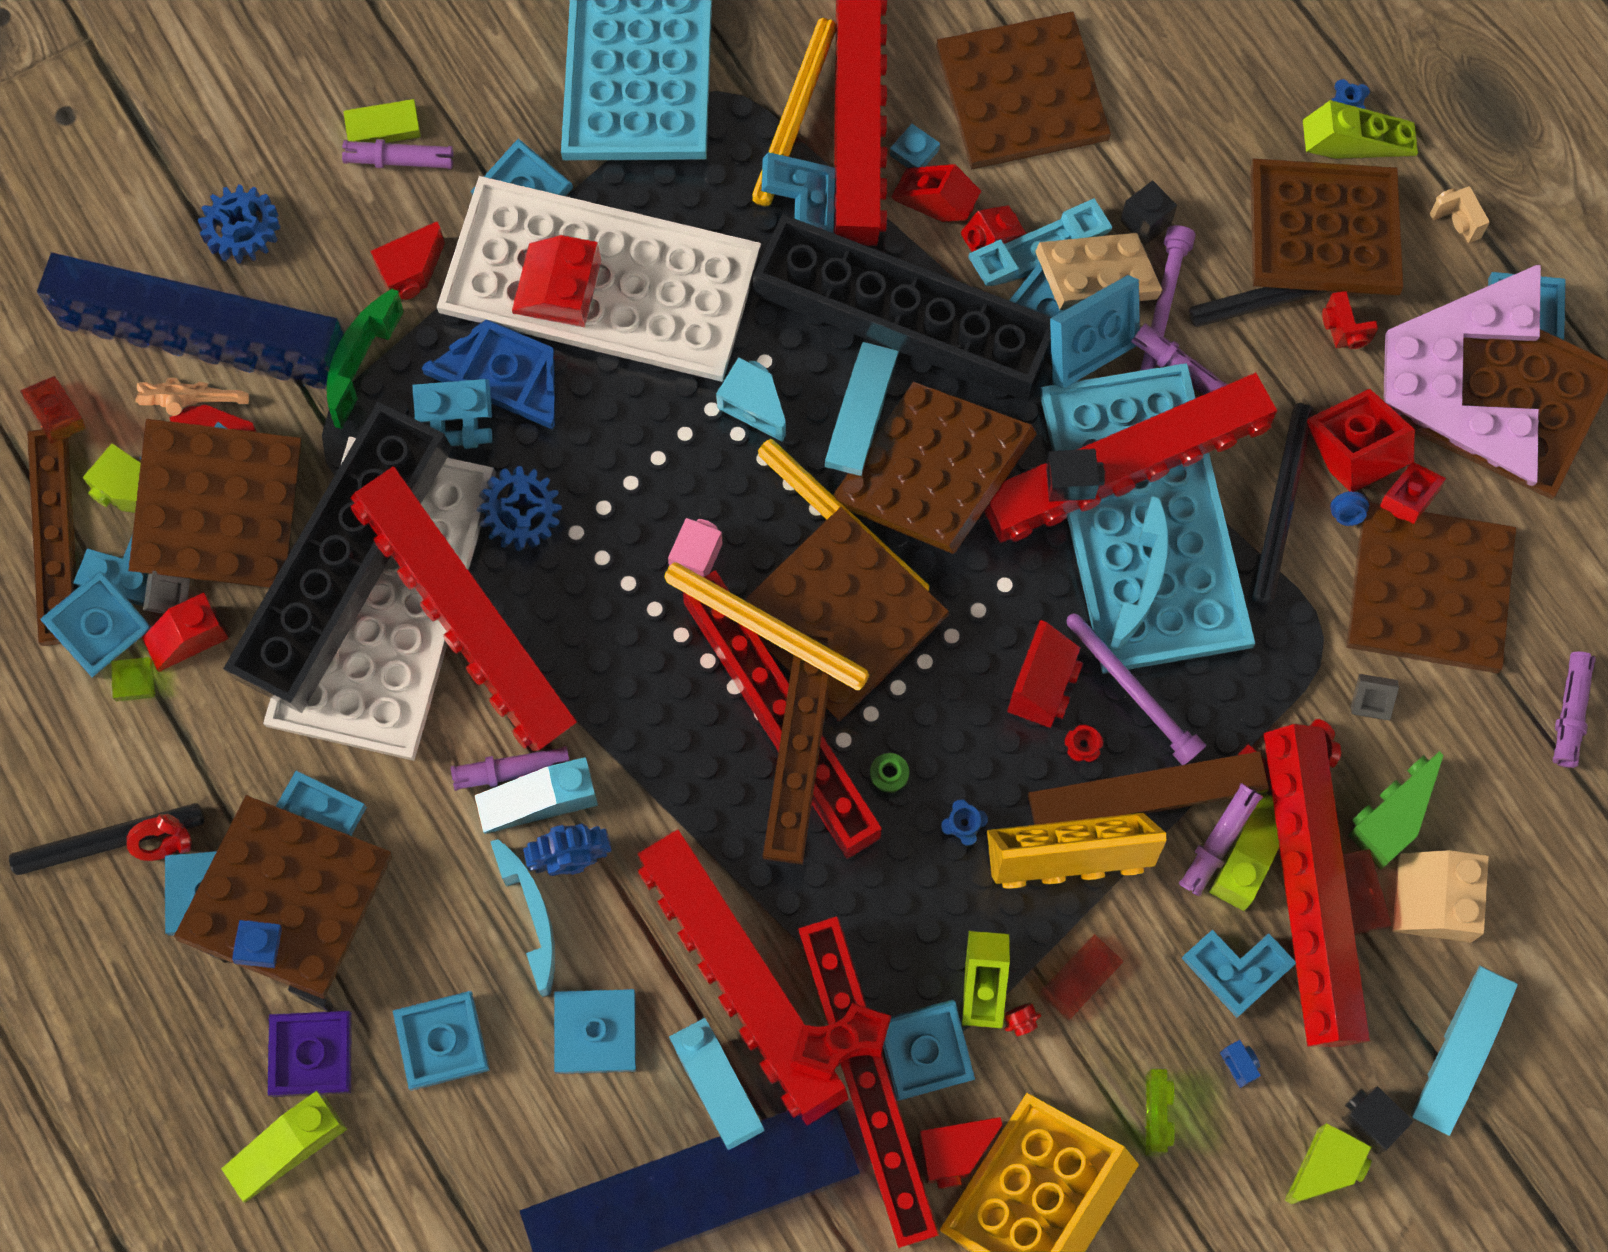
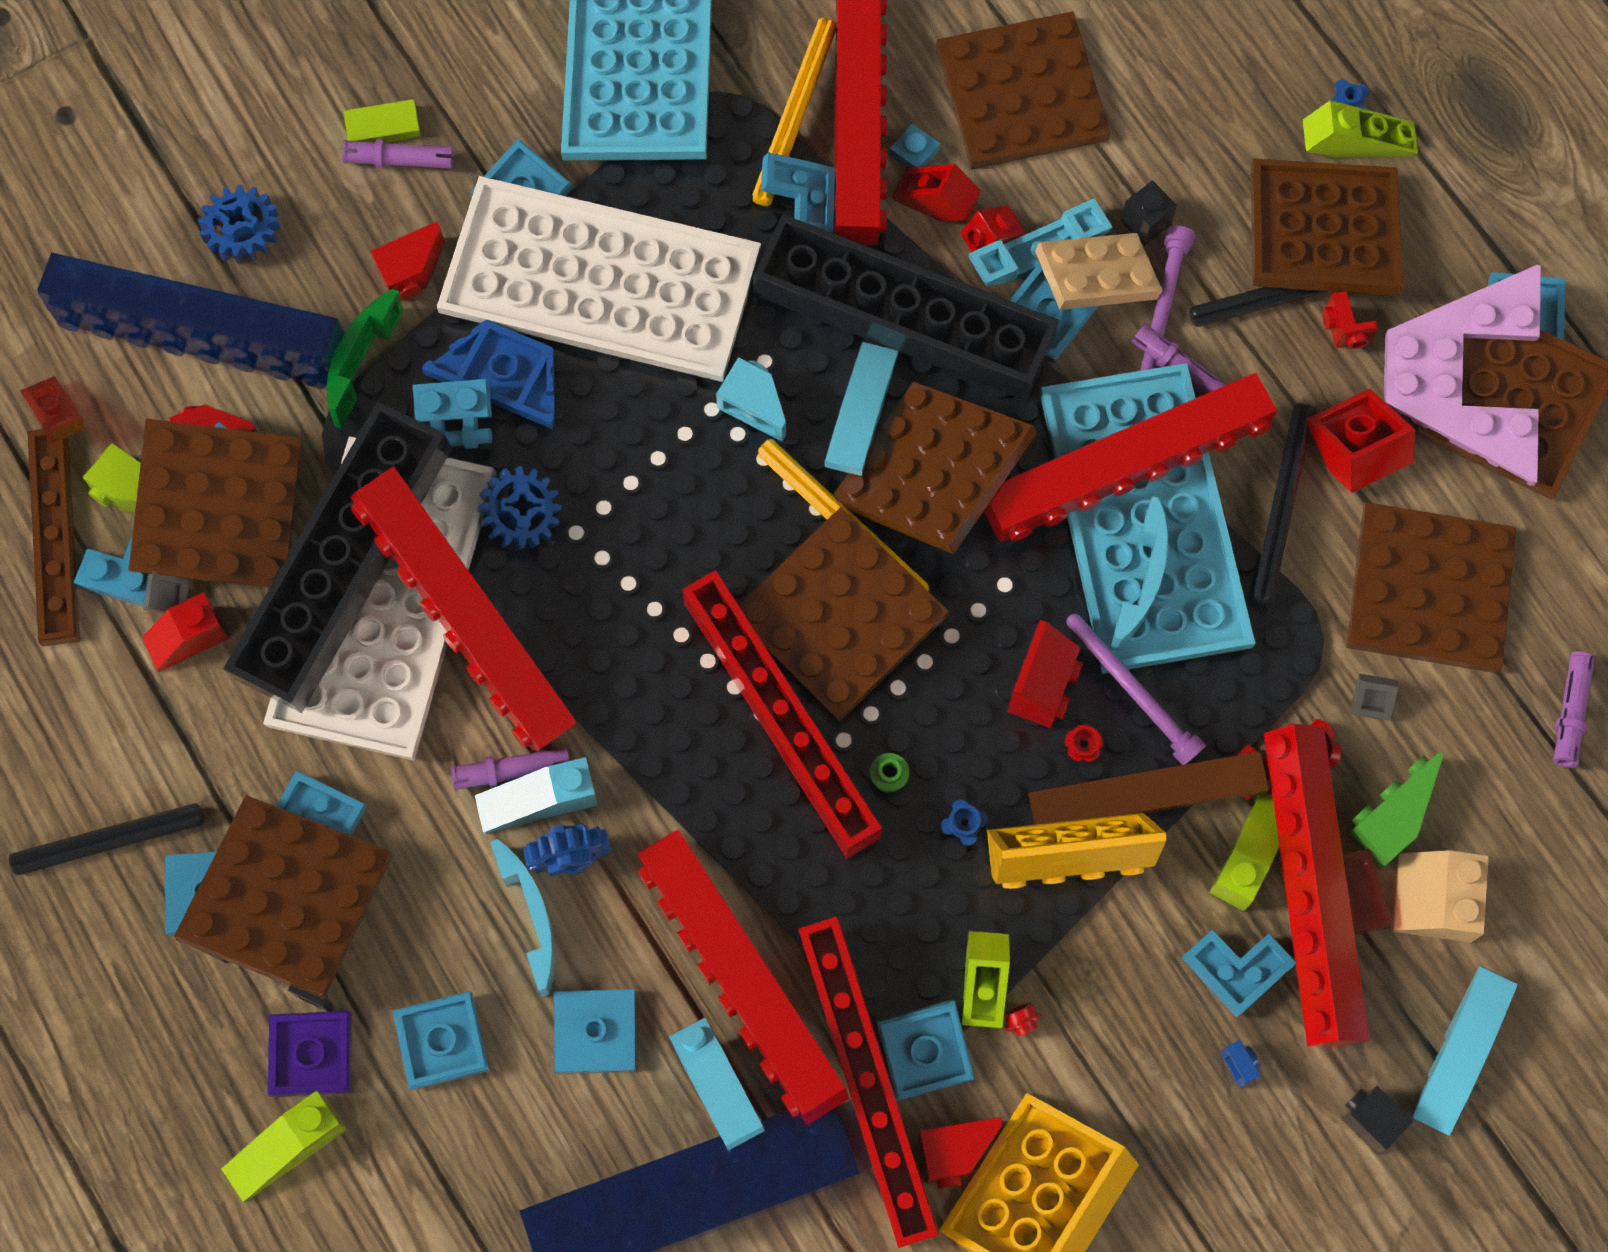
(96, 623): dark azure plate -> none
(132, 679): clear neon green tile -> none
(164, 823): red piece -> none
(177, 395): light nougat piece -> none
(257, 944): blue plate -> none
(558, 280): red slope -> none
(697, 546): bright pink brick -> none
(767, 626): yellow axle -> none
(798, 756): reddish brown tile -> none
(826, 1047): red tile -> none
(1073, 475): black brick -> none
(1081, 977): clear red plate -> none
(1094, 331): dark azure plate -> none
(1159, 1094): clear neon green plate -> none
(1220, 840): medium lavender pin -> none
(1329, 1165): lime slope -> none
(1350, 508): blue plate -> none
(1412, 492): red plate -> none
(1465, 210): tan bracket -> none

